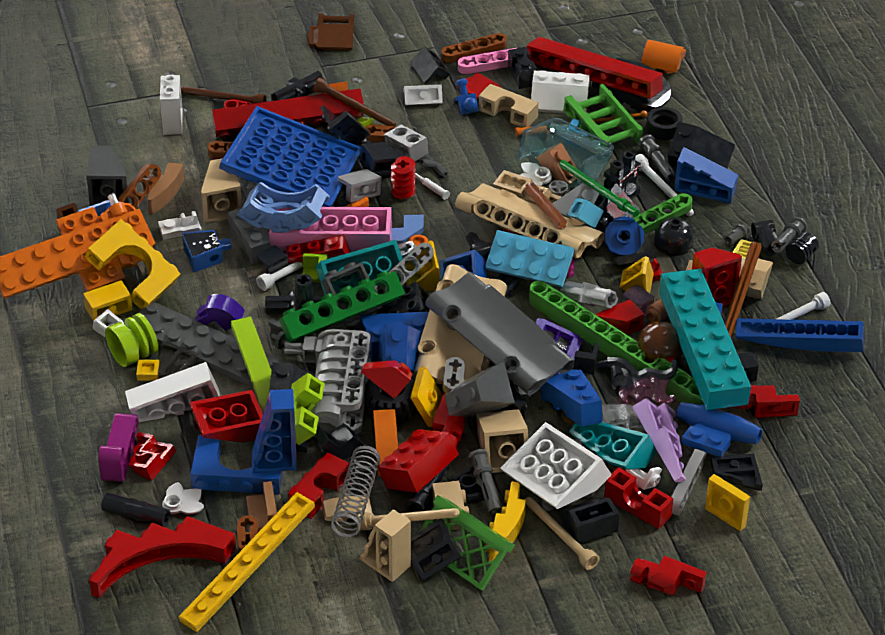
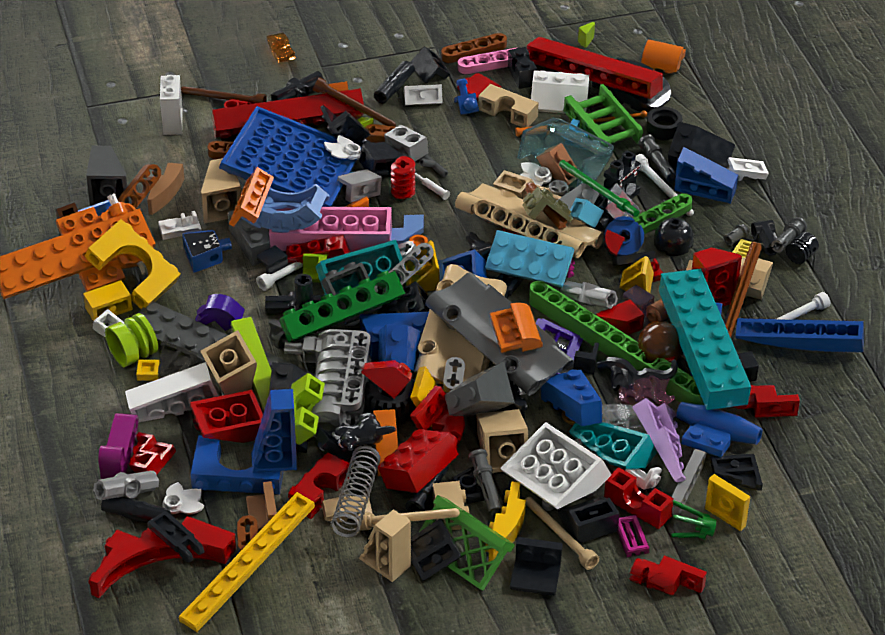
(126, 485): none -> light grey piece
(175, 535): none -> black hinge
(231, 363): none -> tan slope
(252, 197): none -> orange fence
(280, 47): none -> clear orange slope
(332, 35): reddish brown piece -> none
(343, 148): none -> white plate
(365, 432): none -> black animal
(394, 82): none -> black axle
(429, 408): none -> red plate
(516, 328): none -> orange brick
(536, 566): none -> black bracket
(538, 199): none -> olive bracket
(586, 34): none -> lime slope
(613, 242): none -> red tile
(635, 548): none -> dark pink tile
(704, 525): none -> green plant
(748, 168): none -> white plate

